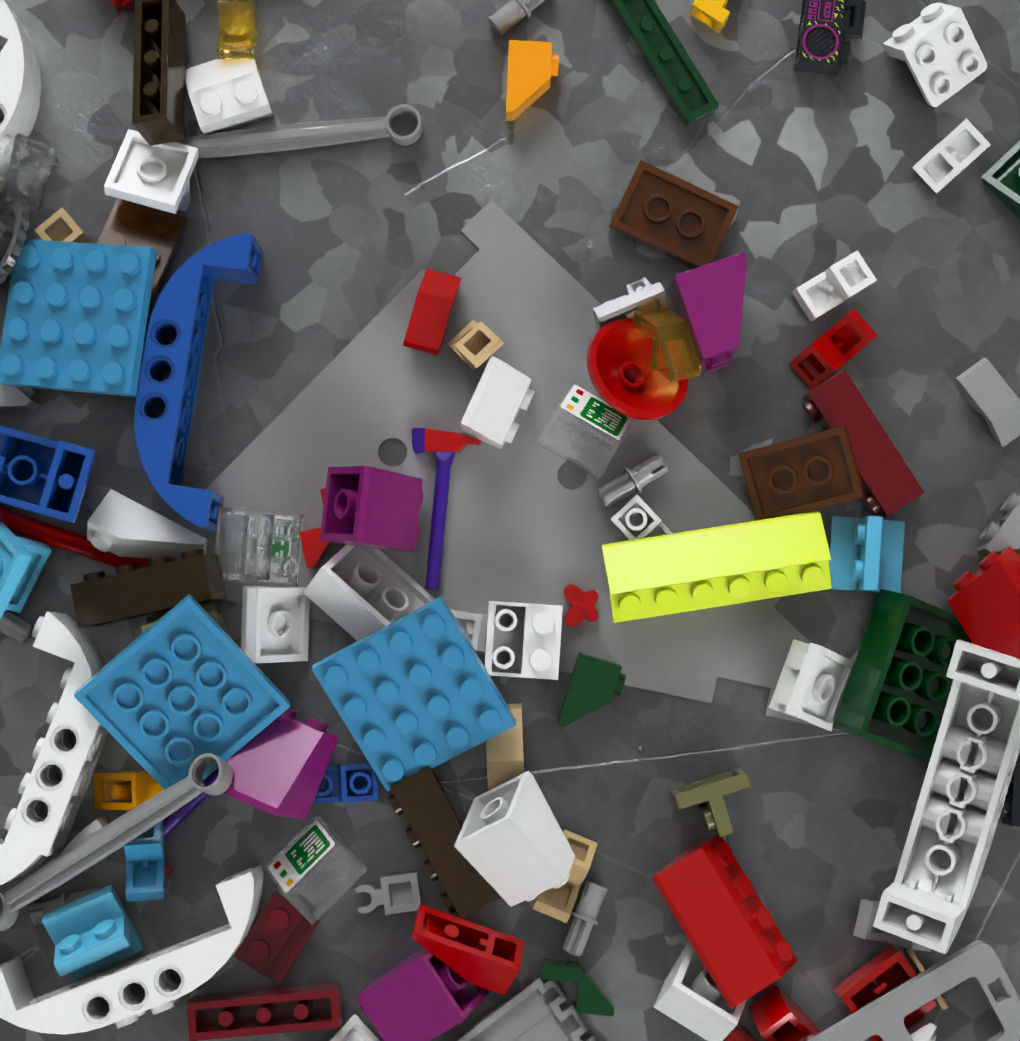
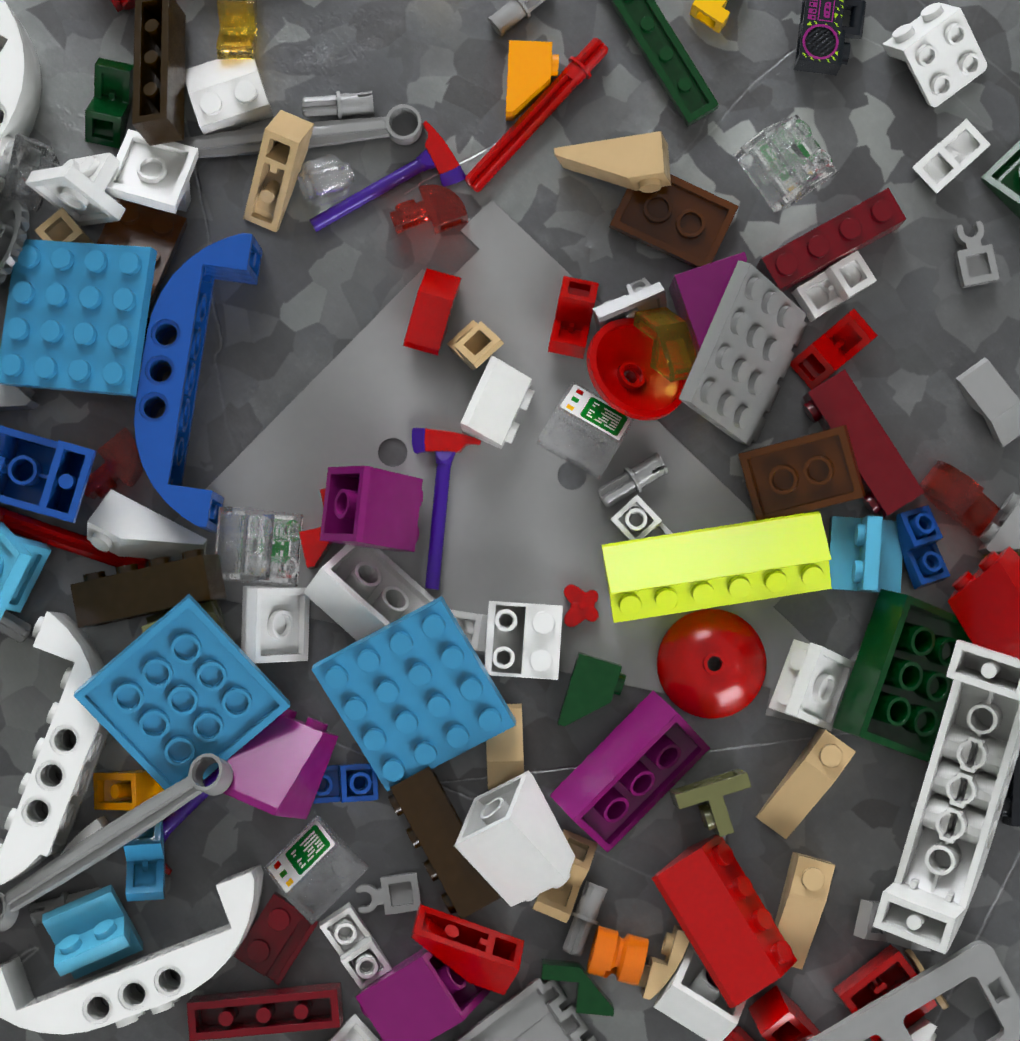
(80, 188): none -> white bracket
(110, 107): none -> dark green slope
(121, 463): none -> clear red brick
(277, 169): none -> tan slope
(325, 180): none -> clear head
(339, 104): none -> light grey axle
(355, 945): none -> white slope
(435, 155): none -> dark purple piece
(438, 206): none -> clear red brick
(573, 317): none -> red slope
(575, 72): none -> red axle
(617, 955): none -> orange wheel
(627, 161): none -> tan slope
(630, 771): none -> magenta slope
(659, 971): none -> tan slope
(685, 671): none -> red dish
(744, 355): none -> light grey hinge
(785, 162): none -> clear slope
(803, 902): none -> tan slope
(805, 782): none -> tan slope
(832, 241): none -> dark red brick
(918, 545): none -> blue slope
(959, 497): none -> clear red brick
(974, 263): none -> light grey plate

